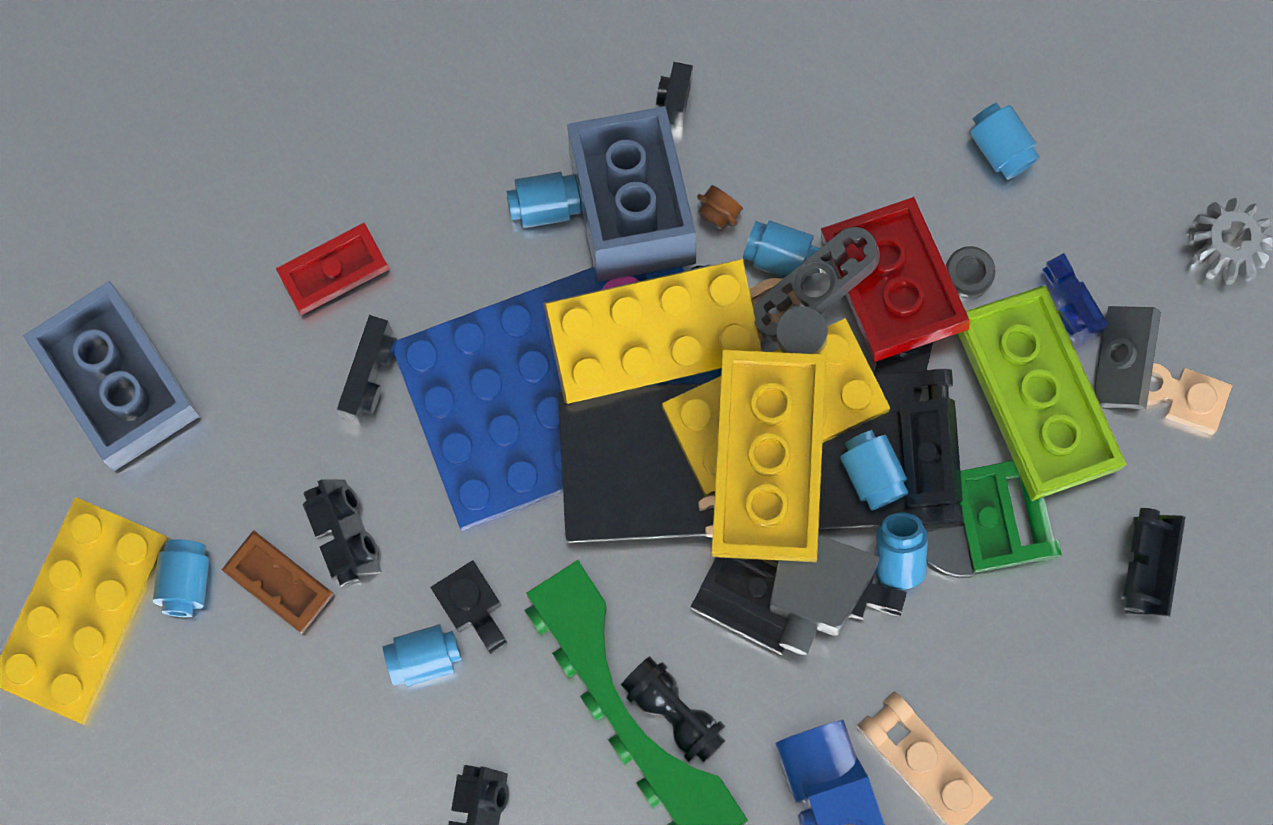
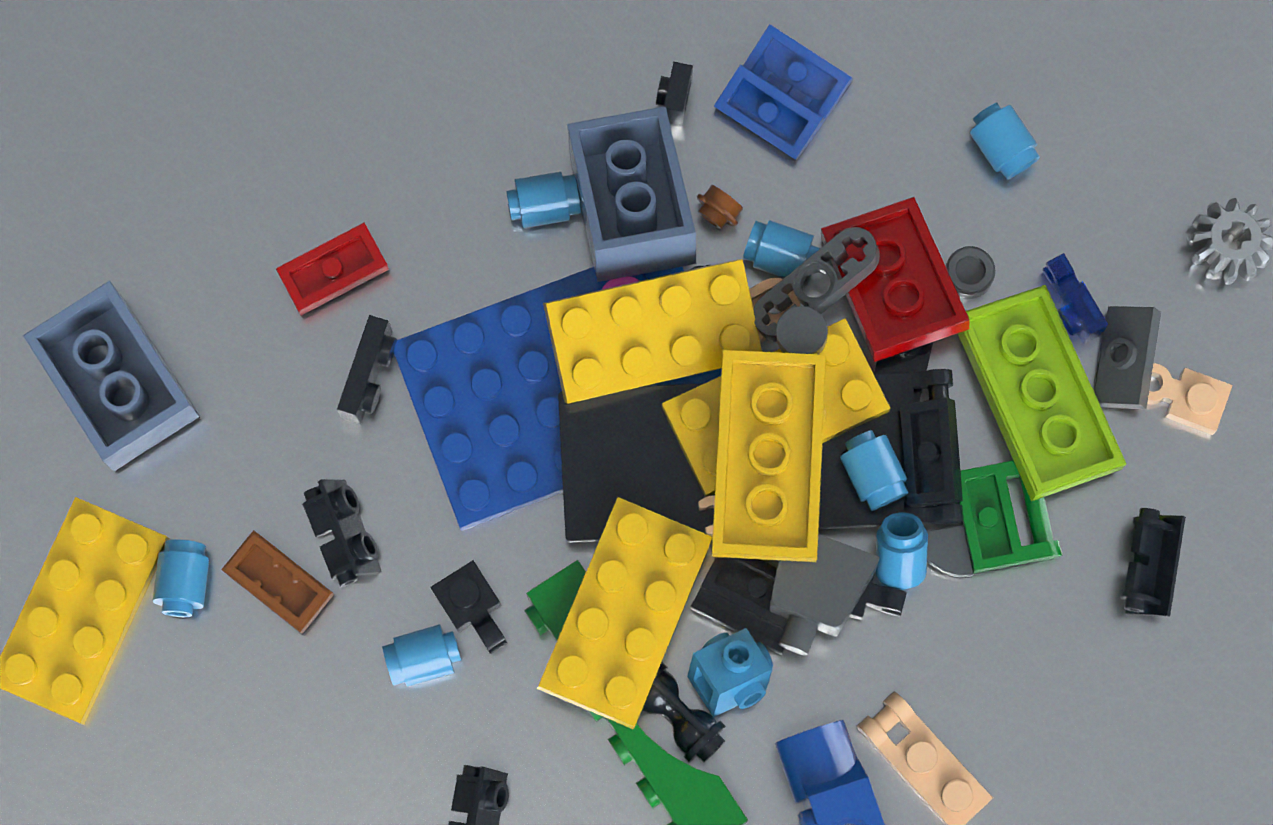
(625, 613): none -> yellow plate
(730, 672): none -> dark azure brick
(783, 92): none -> blue slope

